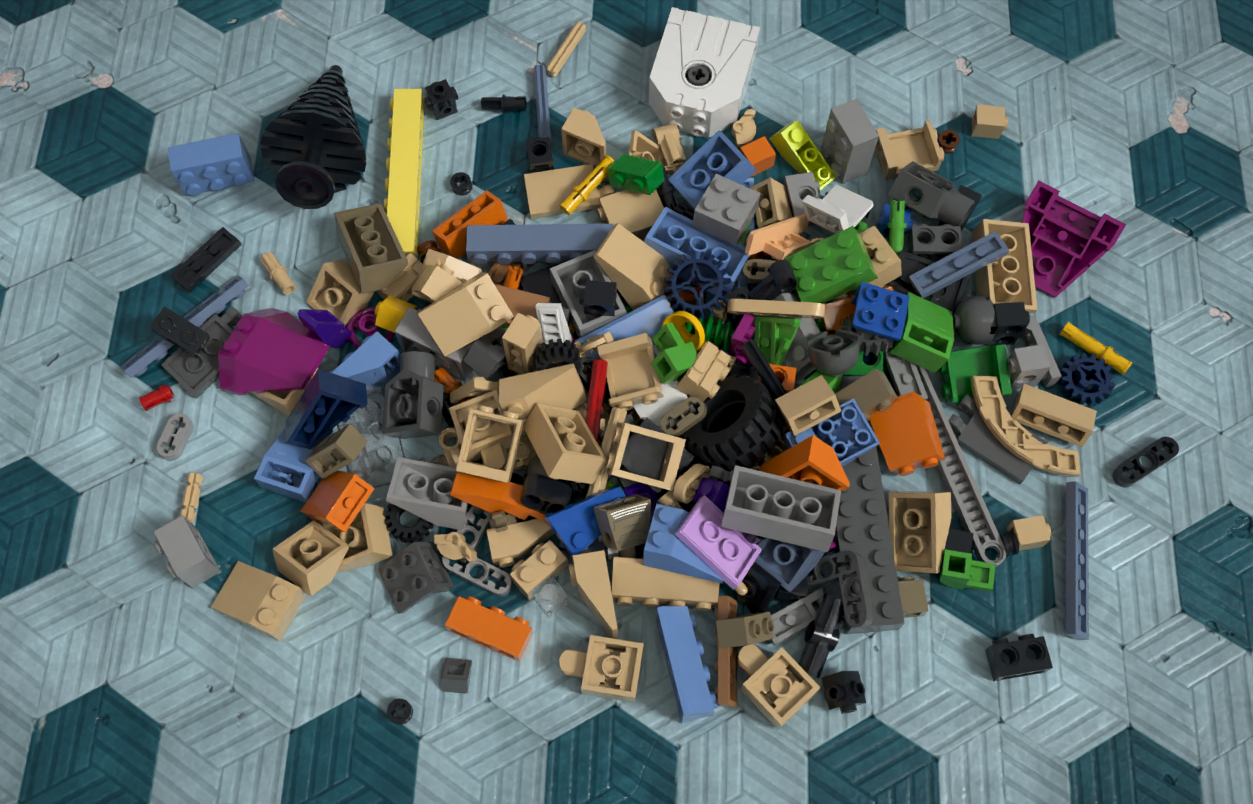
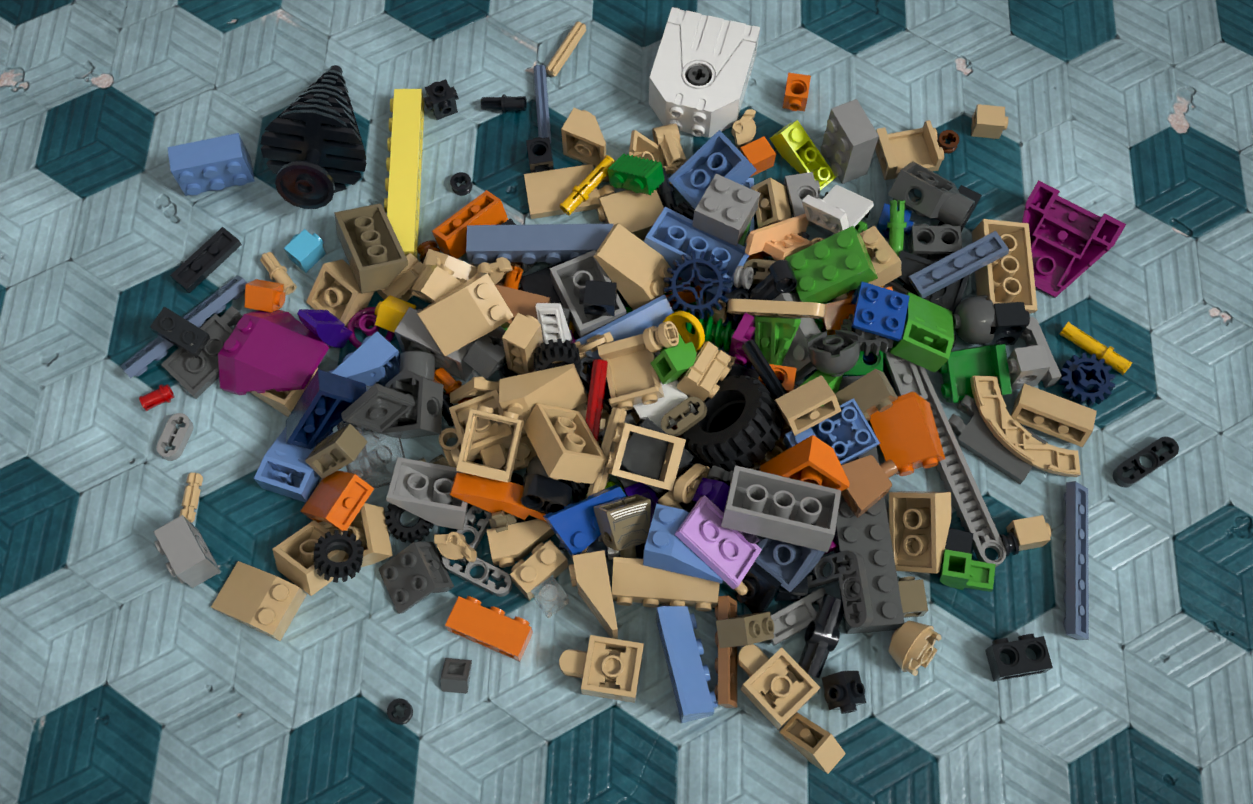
(264, 295): none -> orange brick
(305, 250): none -> medium azure brick
(338, 569): none -> black tyre
(378, 408): none -> dark grey tile
(495, 270): none -> tan piece
(662, 336): none -> tan wheel
(743, 277): none -> light grey bush
(796, 84): none -> orange brick
(813, 742): none -> tan slope
(867, 482): none -> medium nougat torso
(913, 646): none -> tan cone

